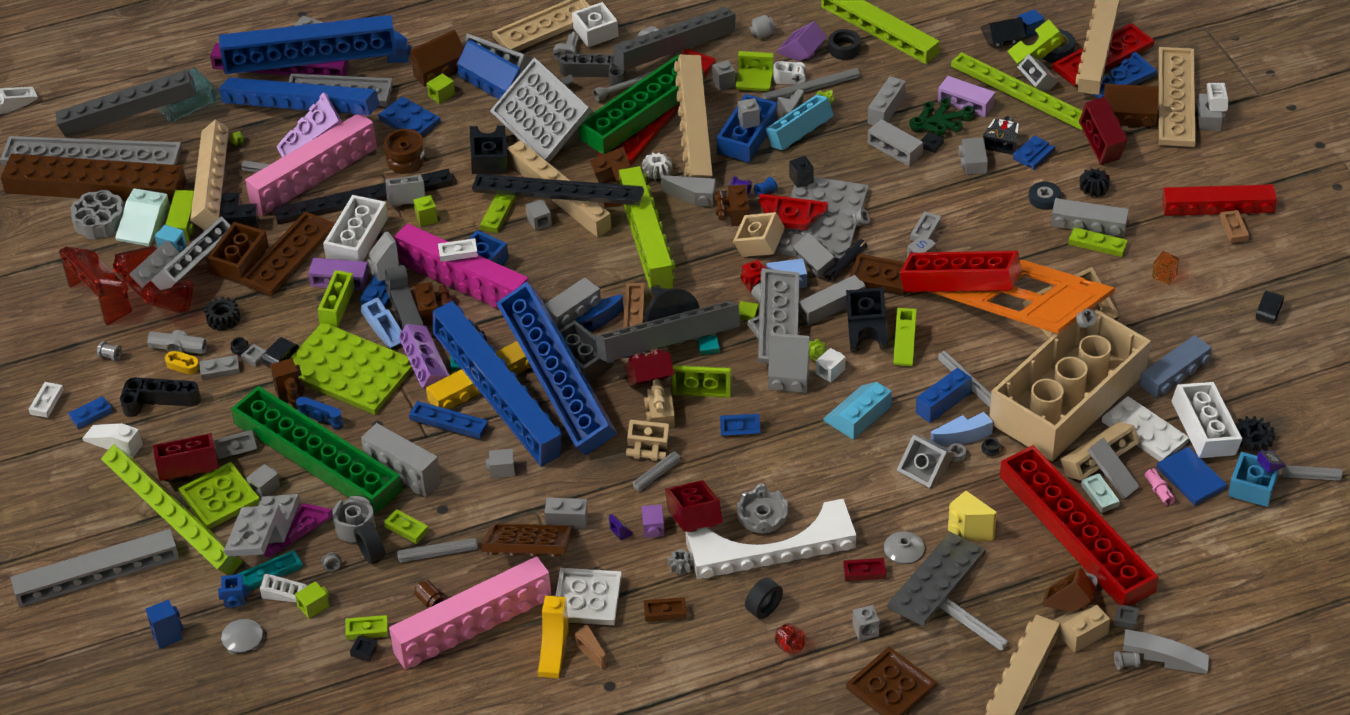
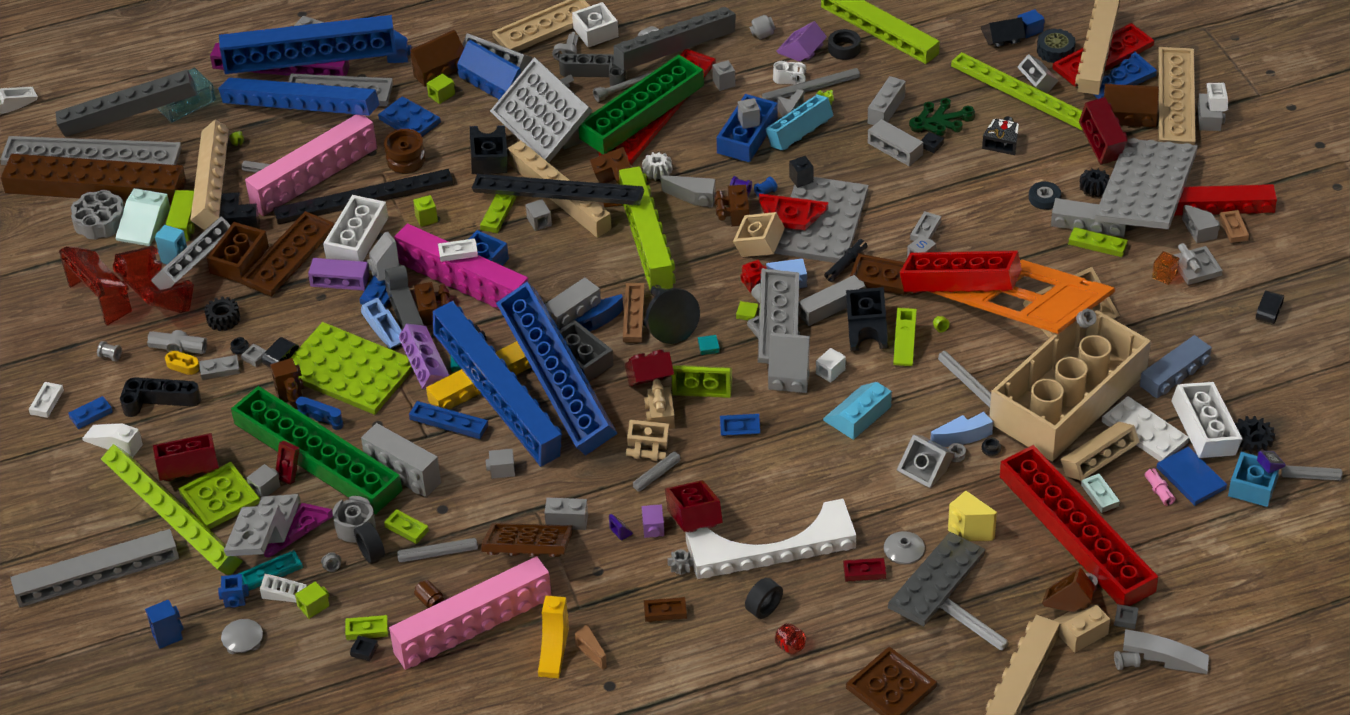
(154, 264): light grey plate -> none
(235, 444): light grey plate -> none
(287, 462): none -> dark red plate
(316, 122): lavender wing -> none
(336, 298): lime brick -> none
(404, 190): light grey brick -> none
(590, 595): white plate -> none
(667, 331): dark grey brick -> none
(693, 117): tan brick -> none
(754, 71): lime bracket -> none
(762, 500): light grey plate -> none
(815, 256): light grey brick -> none
(816, 349): lime plant -> none
(861, 217): light grey bush -> none
(866, 623): light grey brick -> none
(941, 324): none -> lime hinge
(943, 395): blue brick -> none
(967, 94): lavender brick -> none
(973, 156): light grey brick -> none
(1033, 152): blue plate -> none
(1048, 40): lime arch -> none
(1113, 468): light grey tile -> none
(1146, 183): none -> light grey plate
(1197, 264): none -> light grey plate
(1200, 224): none -> light grey slope

